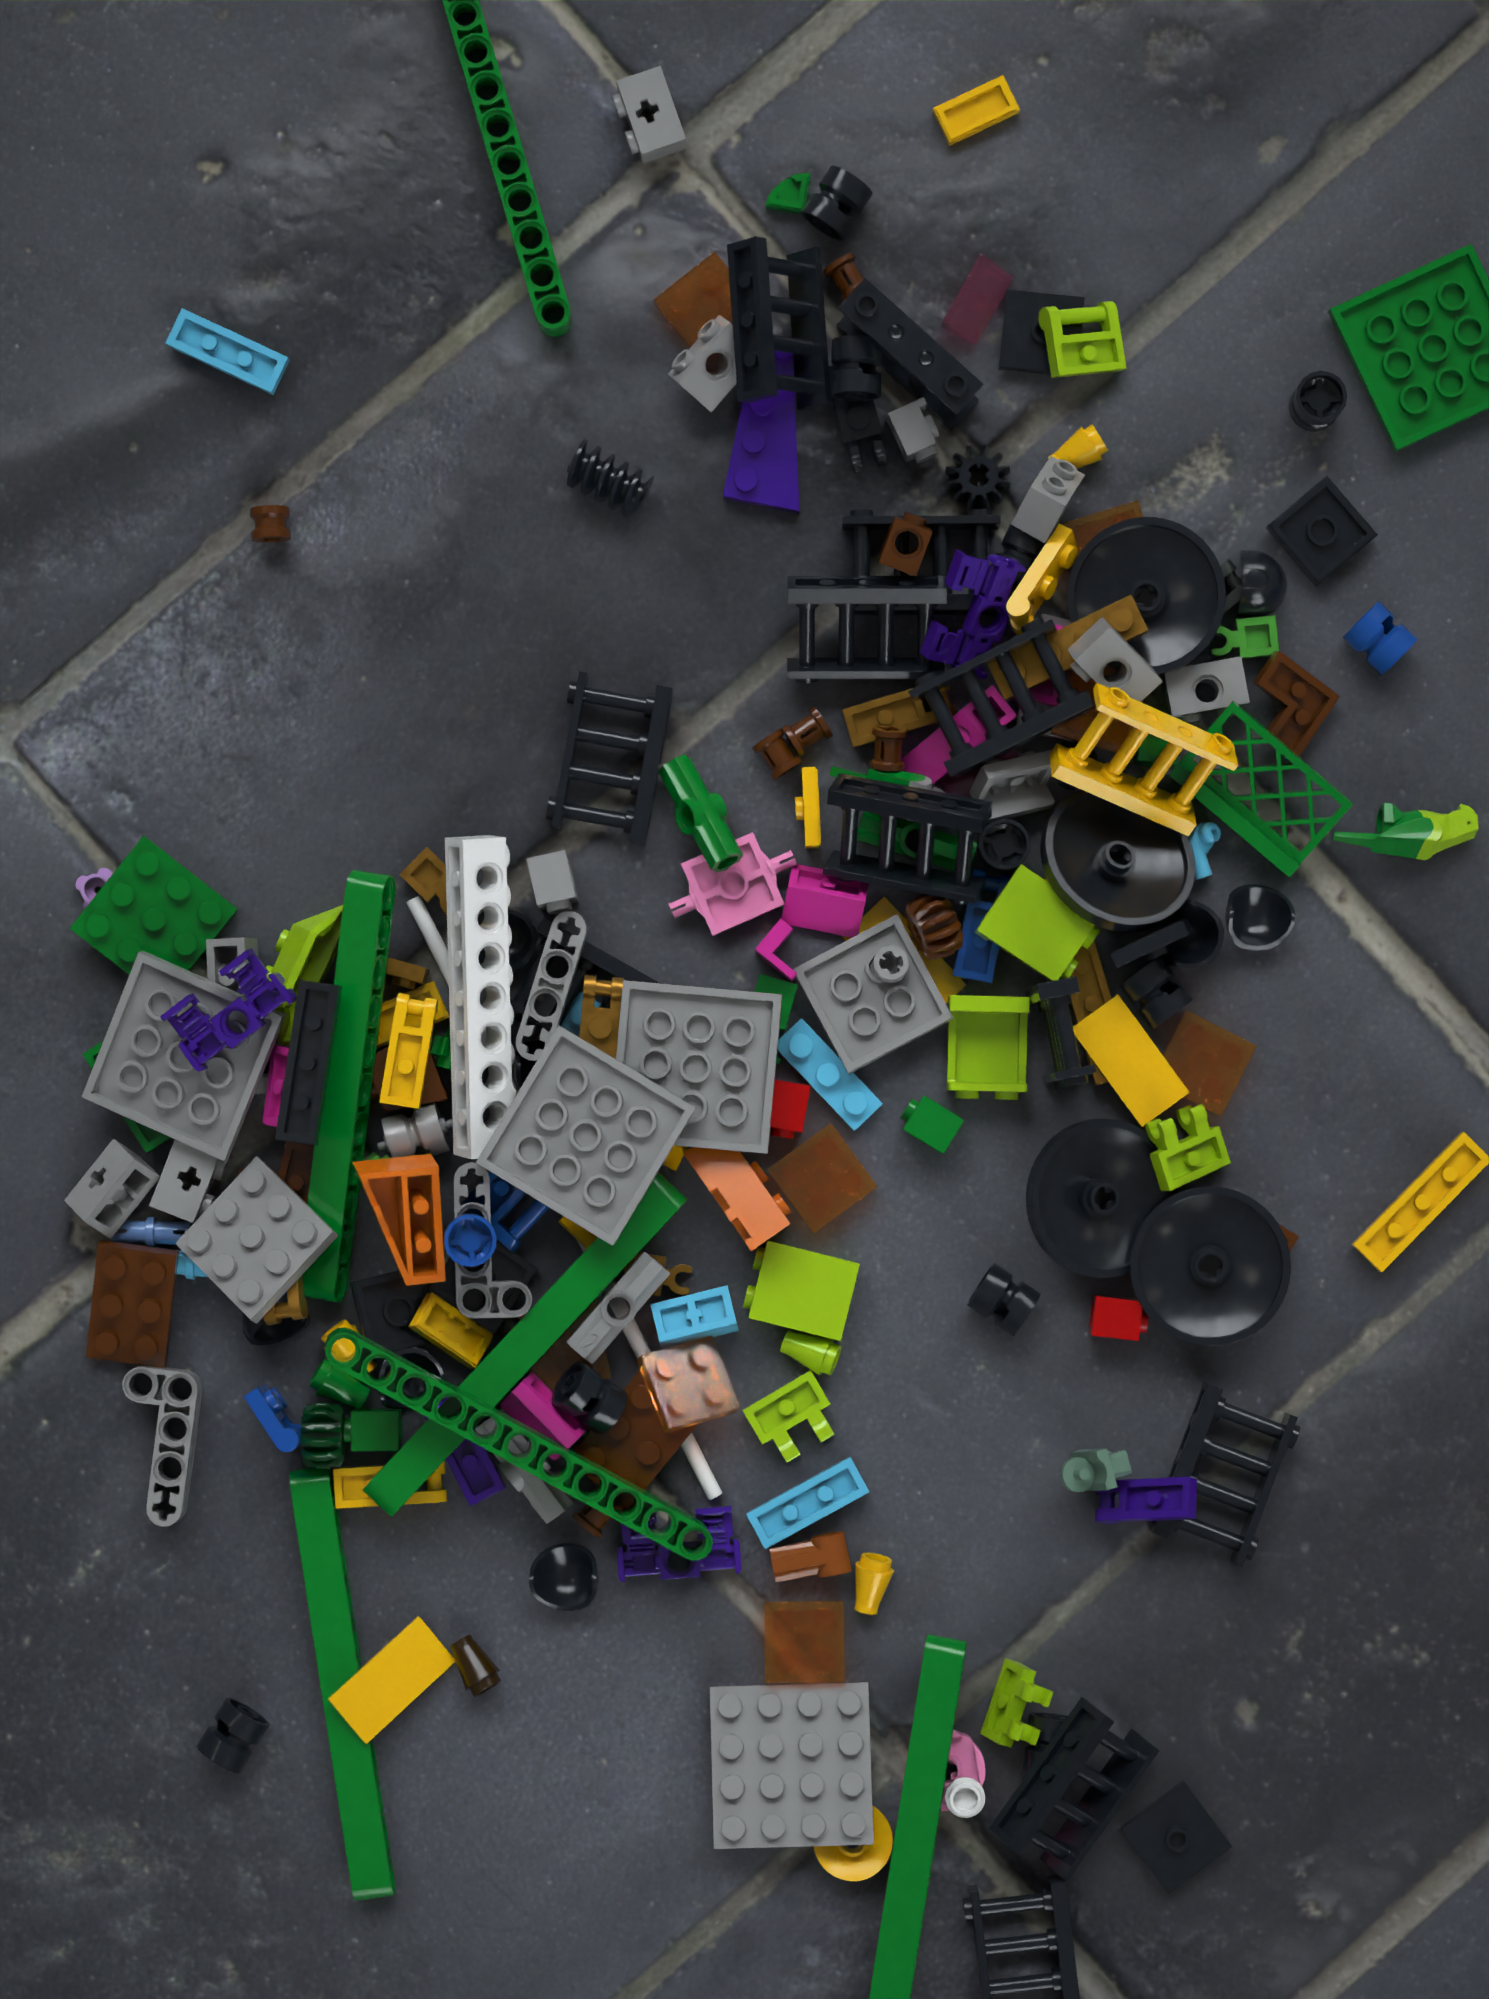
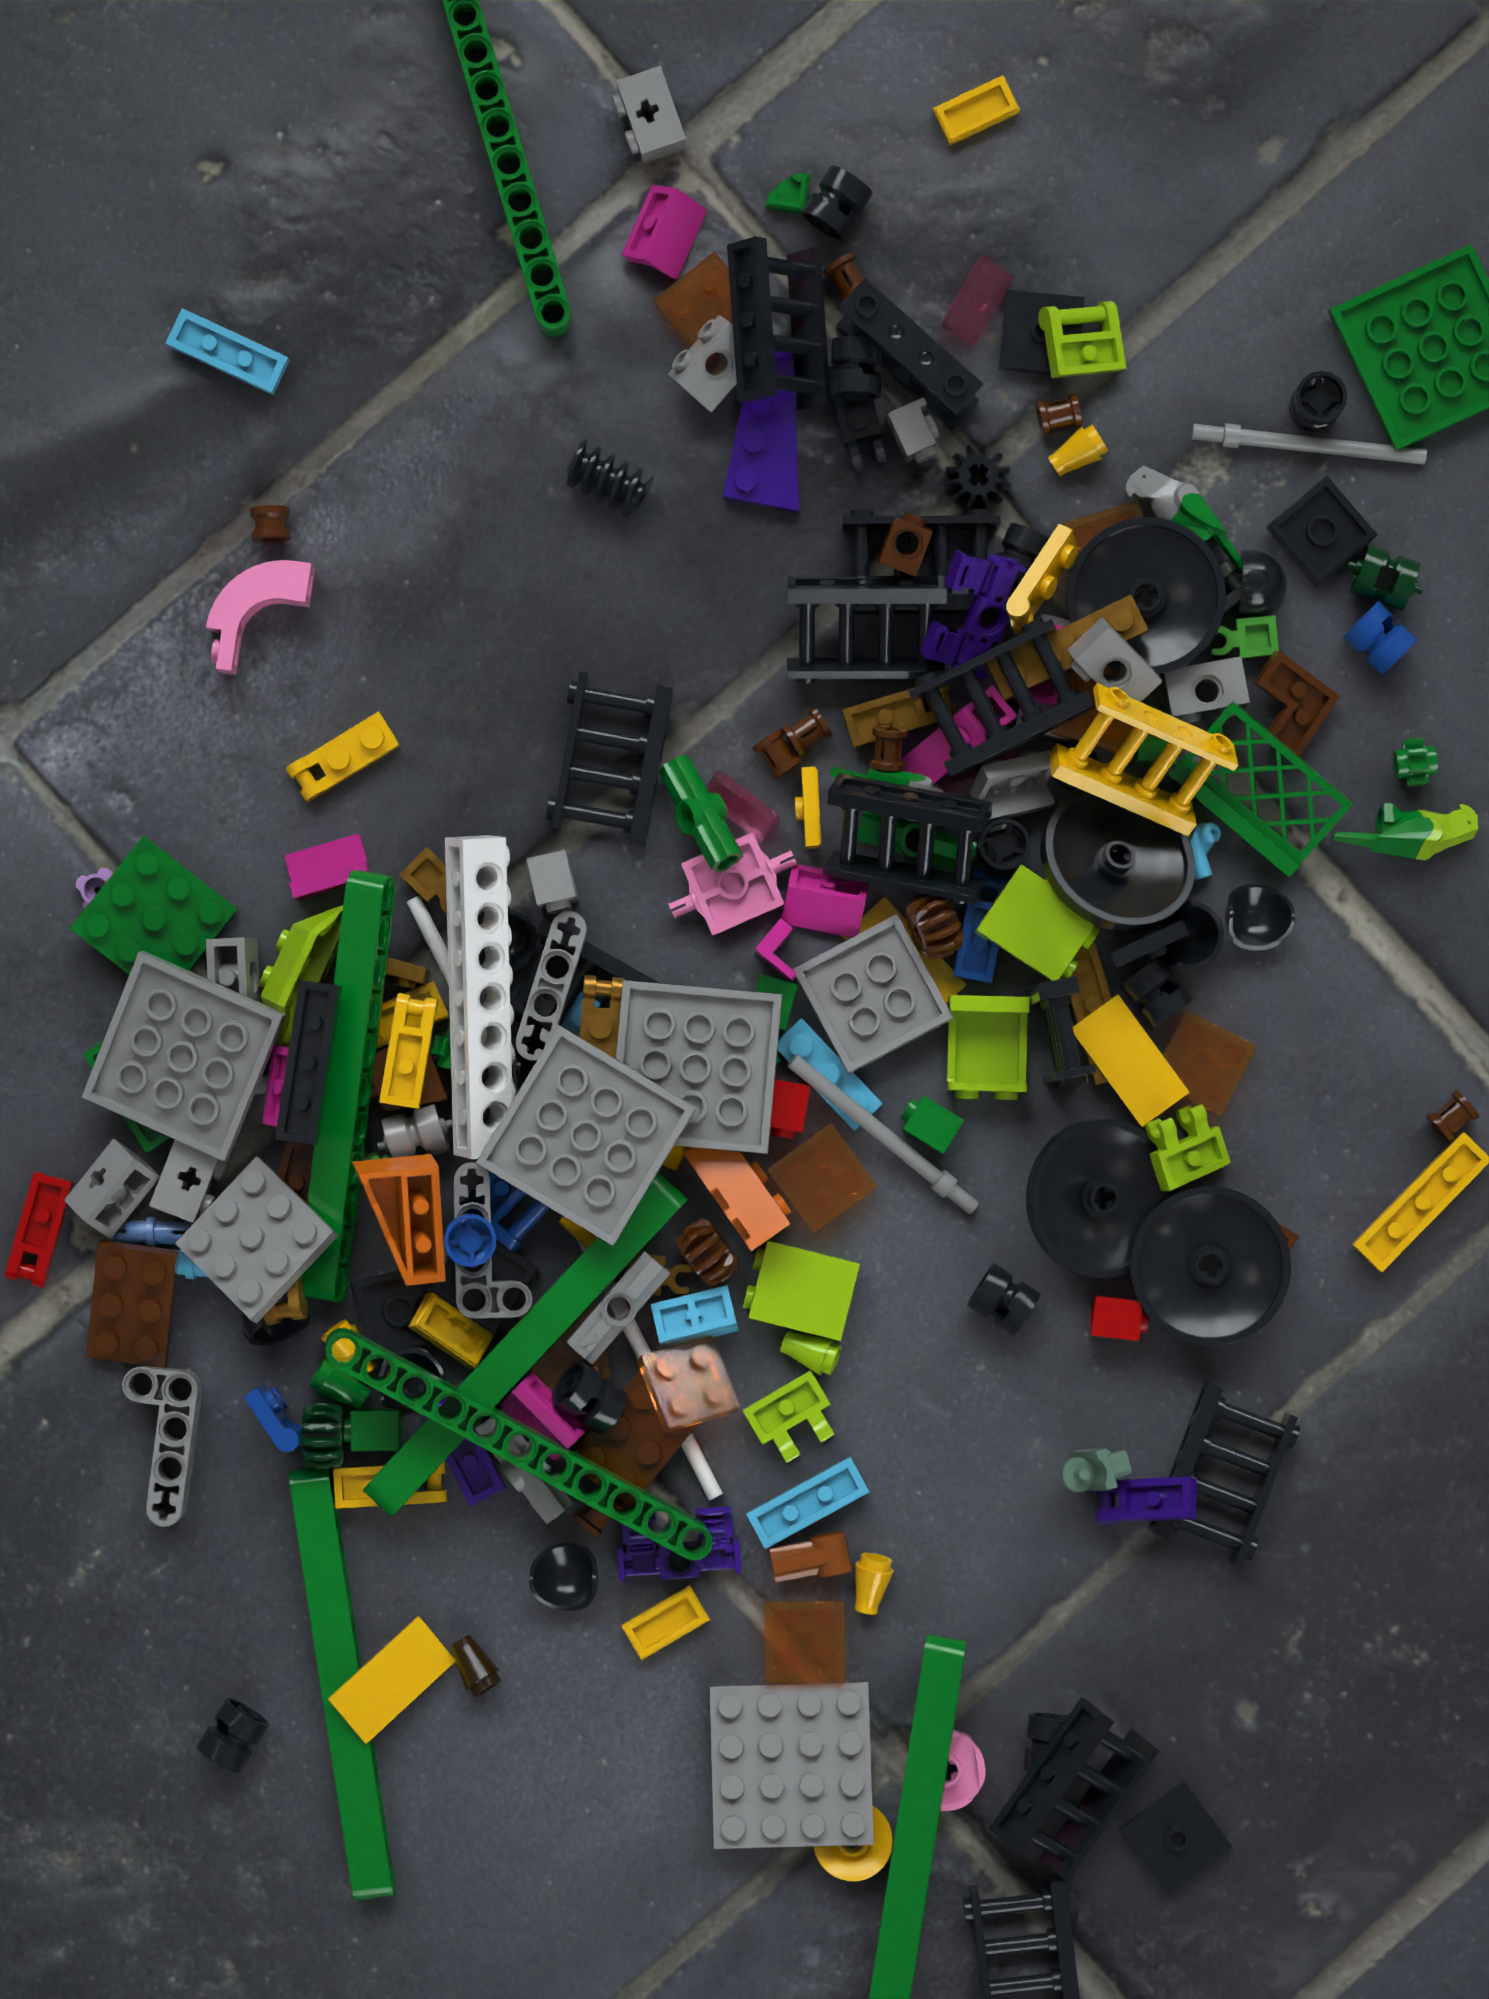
(39, 1228): none -> red plate
(209, 1038): dark purple piece -> none
(247, 594): none -> bright pink arch
(325, 866): none -> dark pink panel
(344, 756): none -> yellow plate
(665, 230): none -> dark pink panel
(665, 1622): none -> yellow tile
(707, 1252): none -> reddish brown gear
(744, 807): none -> clear pink slope
(884, 974): light grey bush -> none
(941, 1182): none -> light grey bar
(965, 1797): white plate -> none
(1005, 1712): lime plate -> none
(1048, 499): light grey brick -> none
(1058, 414): none -> reddish brown bush
(1180, 504): none -> animal
(1232, 436): none -> light grey bar
(1384, 577): none -> dark green wheel
(1415, 762): none -> green gear
(1452, 1116): none -> reddish brown bush

